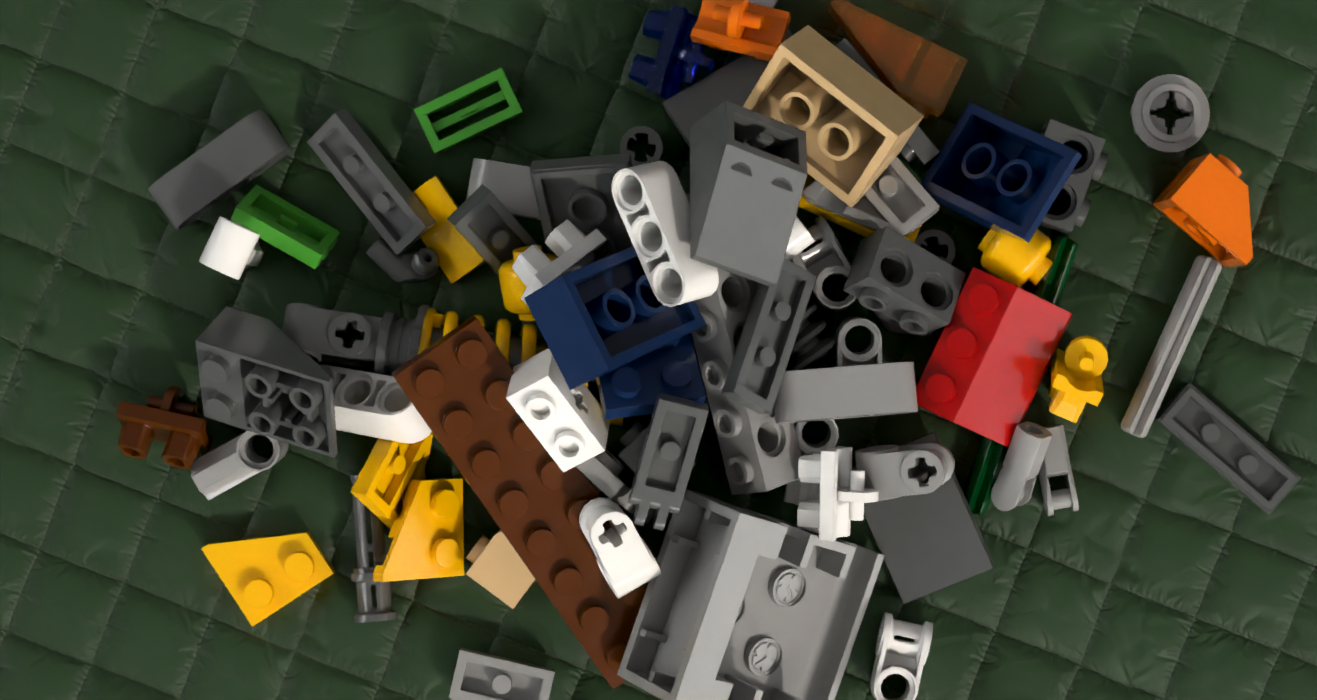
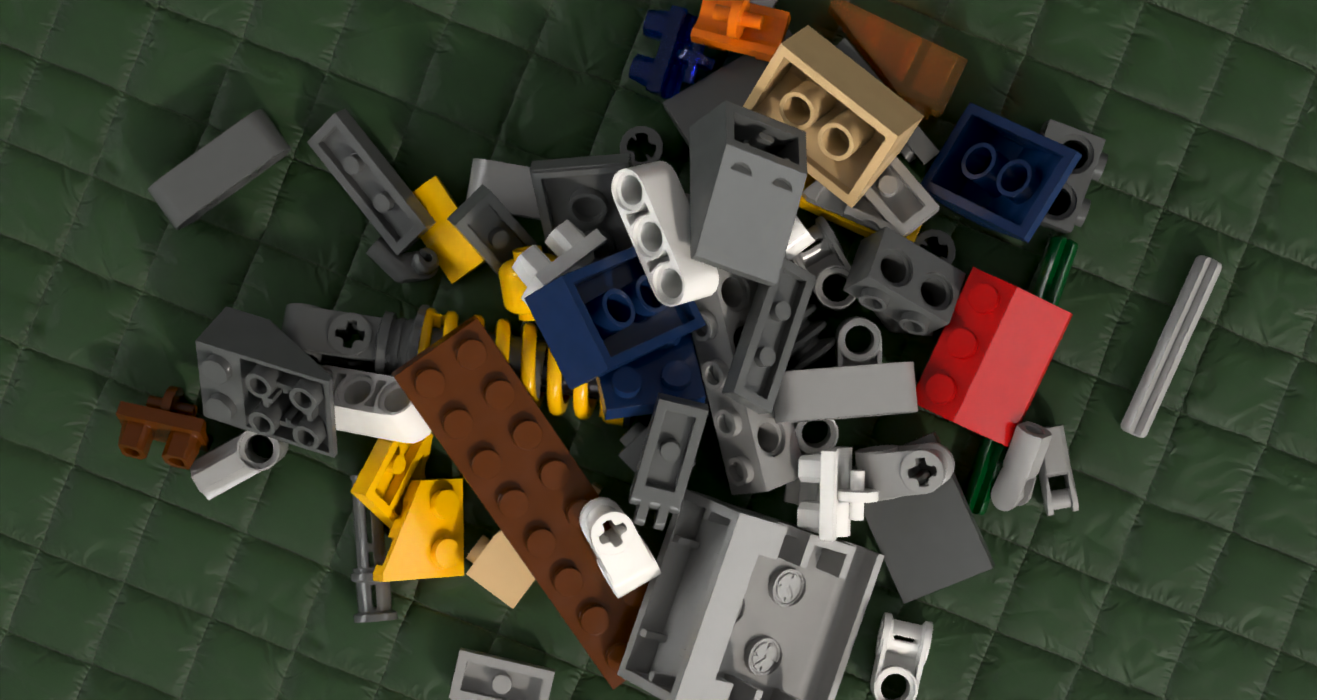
(231, 249): white piece -> none
(268, 570): yellow wing -> none
(286, 226): bright green tile -> none
(506, 93): bright green tile -> none
(562, 419): white brick -> none
(606, 474): light grey wing -> none
(1016, 259): yellow head -> none
(1077, 377): yellow hips -> none
(1186, 98): light grey gear -> none
(1211, 208): orange slope -> none
(1228, 448): dark grey tile -> none

